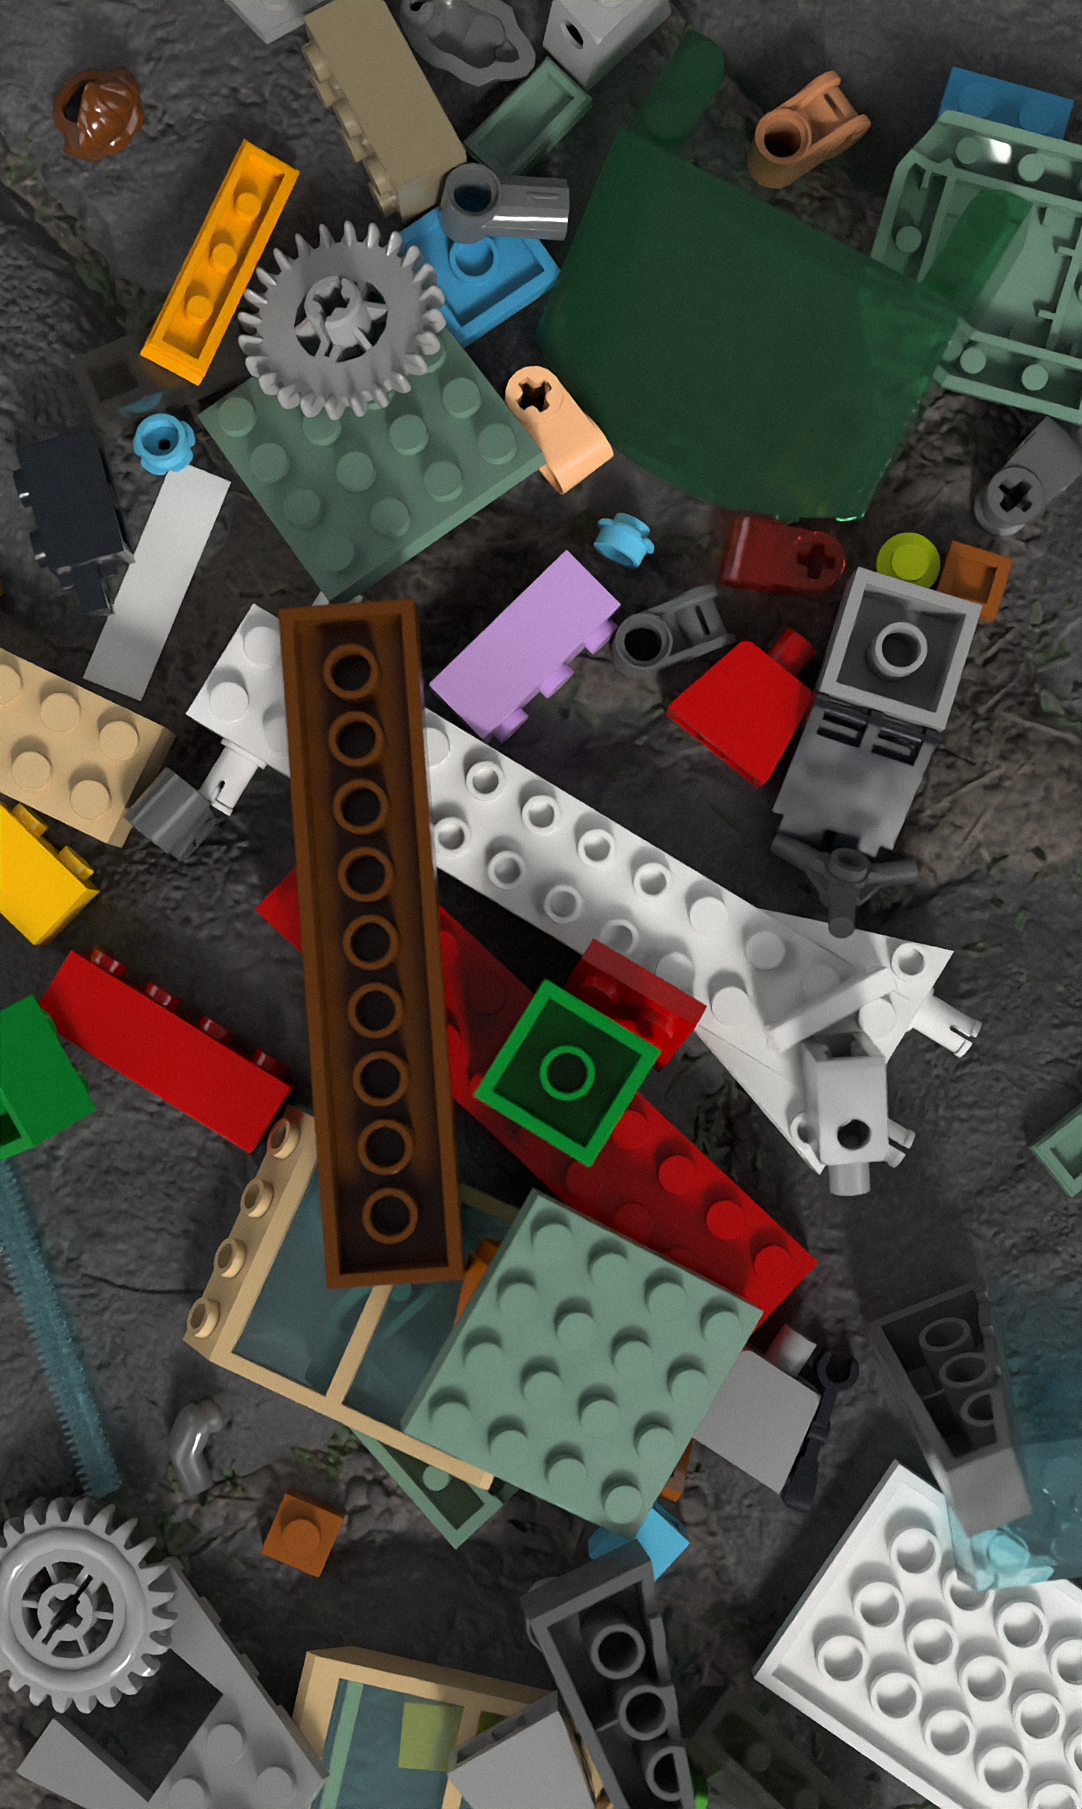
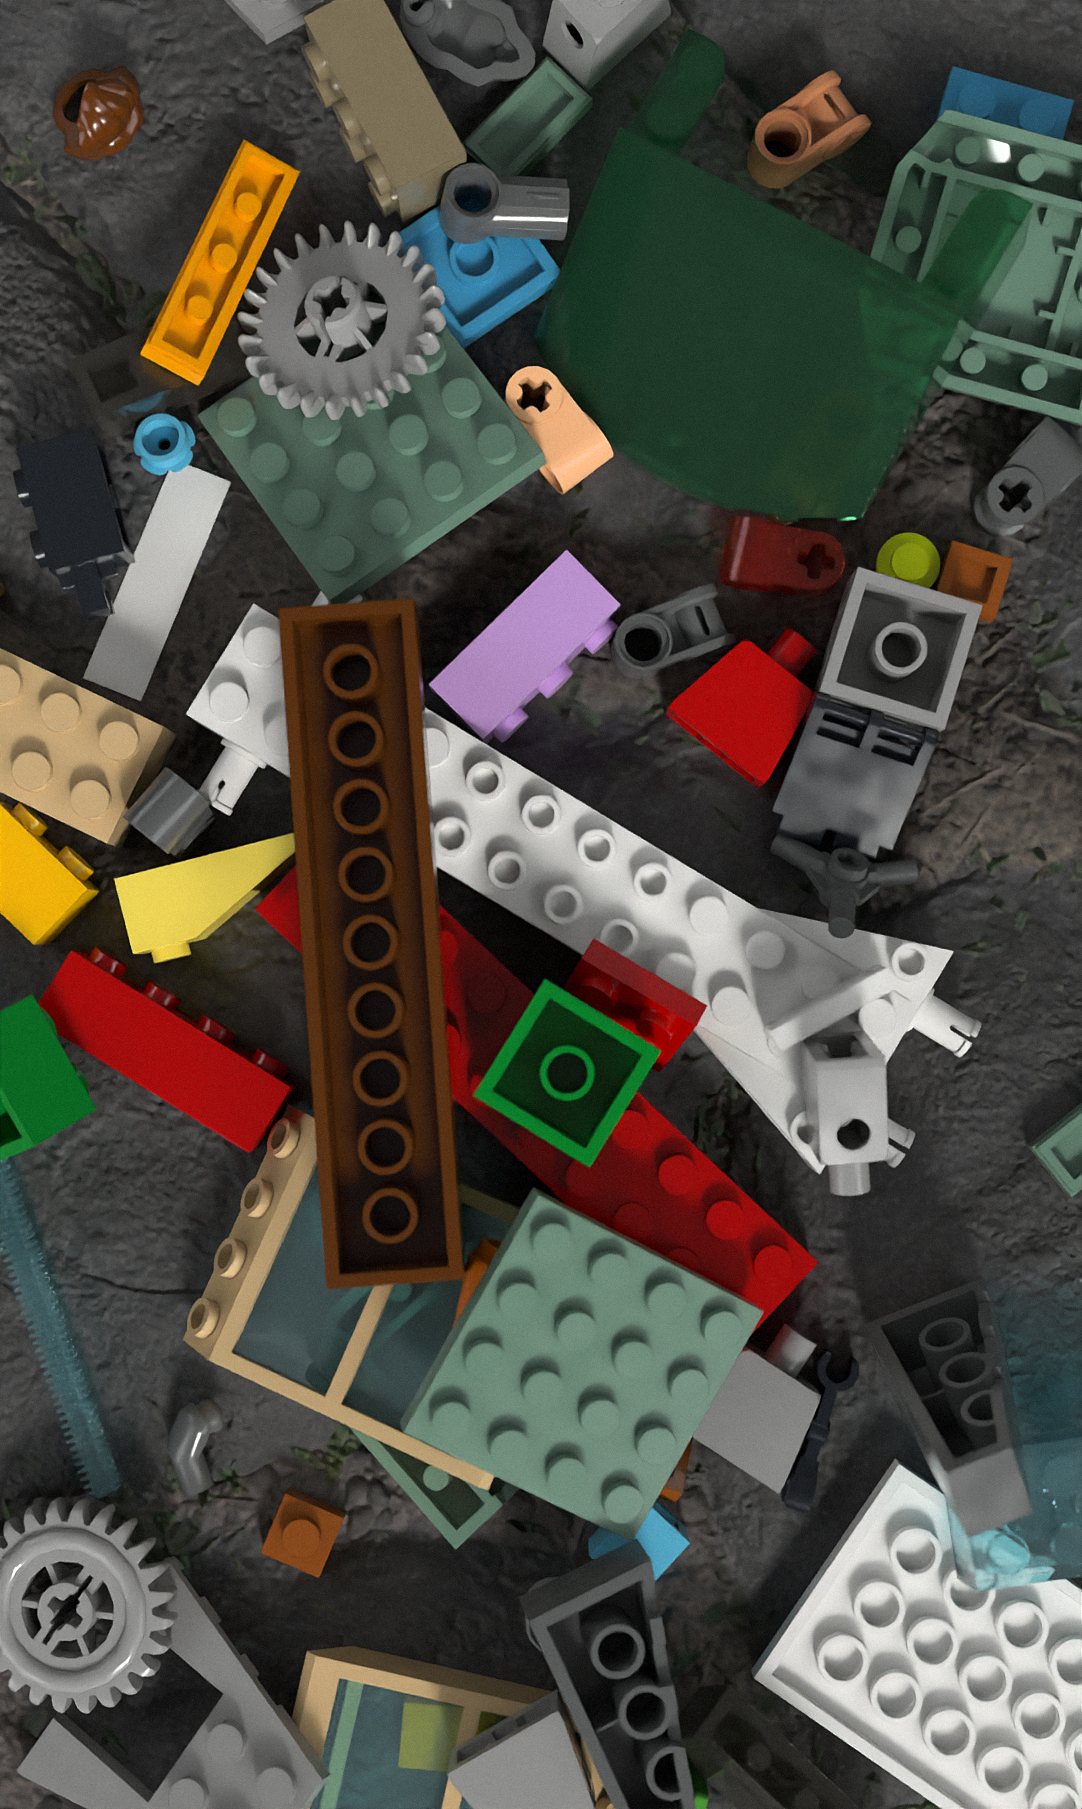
(195, 896): none -> light yellow slope
(623, 540): medium azure plate -> none

